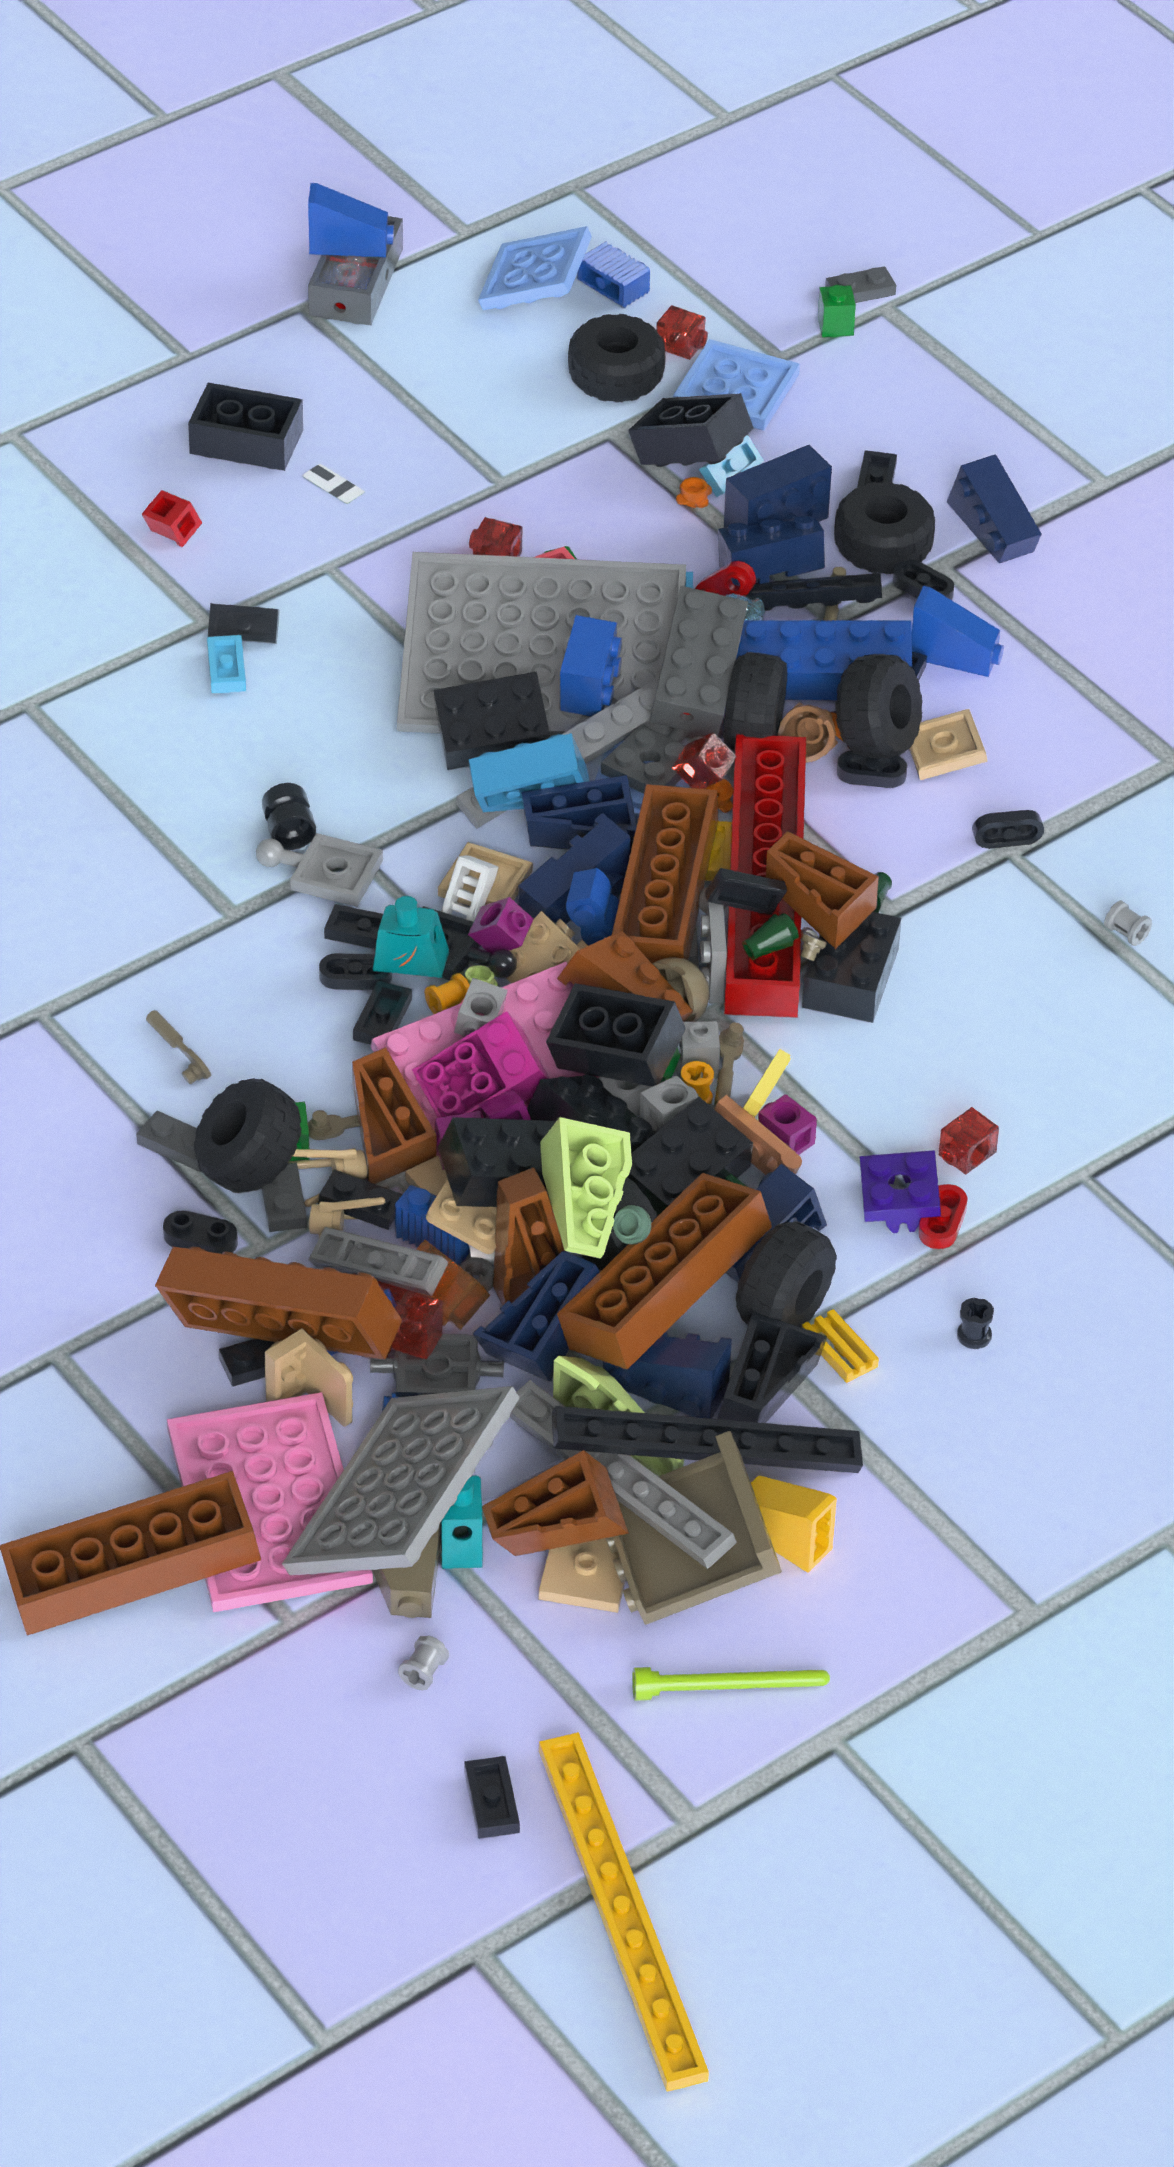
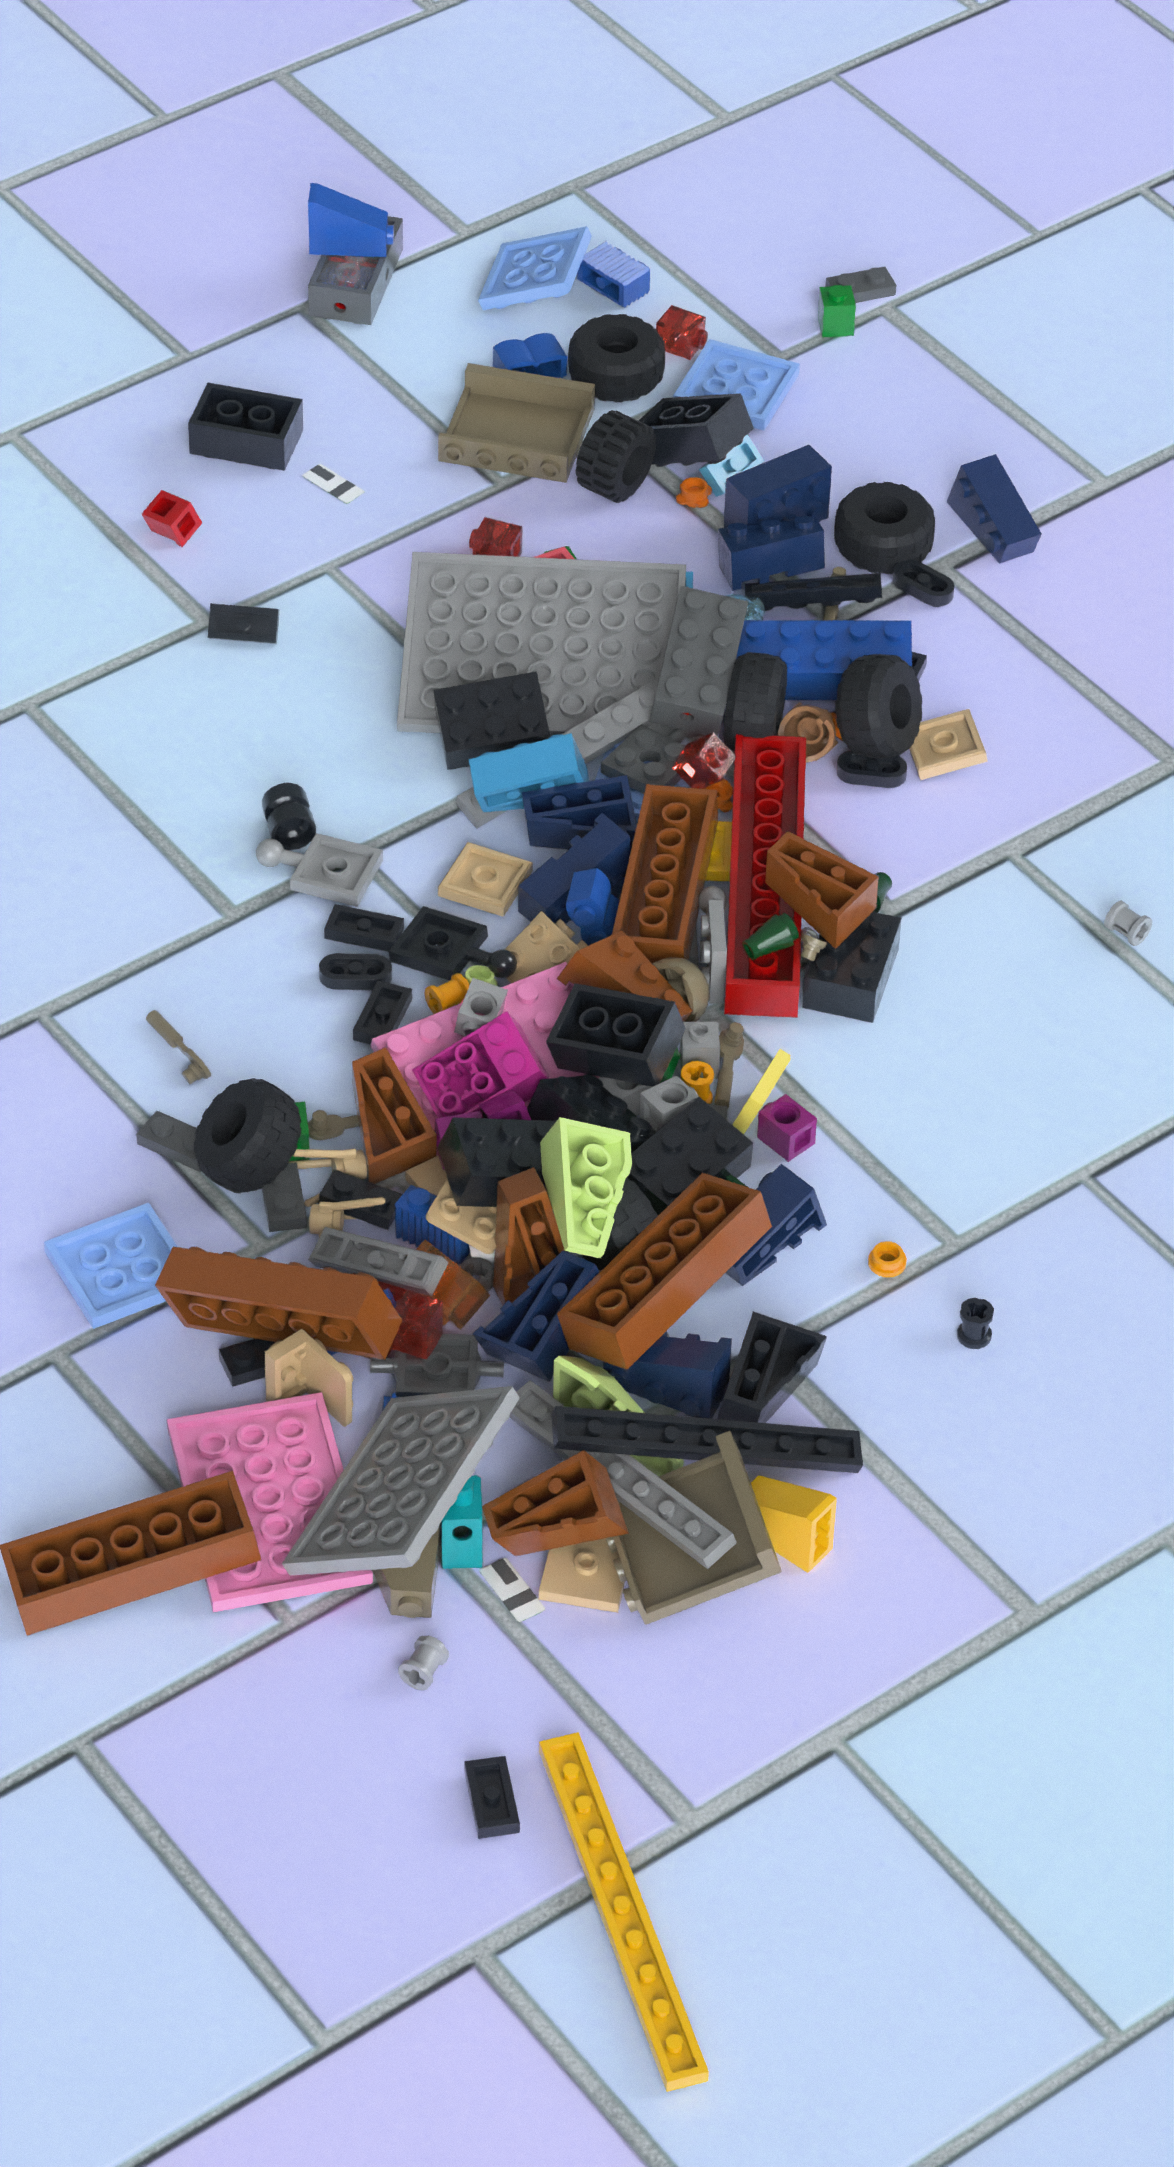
(113, 1264): none -> light blue plate
(192, 1229): black plate -> none
(226, 664): medium azure plate -> none
(410, 940): teal torso -> none
(460, 876): white slope -> none
(501, 925): magenta brick -> none
(512, 1589): none -> white sticker
(518, 423): none -> dark tan panel
(535, 355): none -> blue brick
(590, 666): blue brick -> none
(615, 456): none -> black tyre
(632, 1224): sand green plate -> none
(649, 1683): lime piece -> none
(721, 583): red plate -> none
(745, 891): black tile -> none
(767, 1148): nougat plate -> none
(787, 1274): black tyre -> none
(846, 1343): yellow tile -> none
(877, 467): black plate -> none
(887, 1259): none -> light orange plate
(900, 1205): dark purple piece -> none
(943, 1230): red plate -> none
(954, 635): blue slope -> none
(968, 1141): clear red brick -> none
(1008, 829): black plate -> none

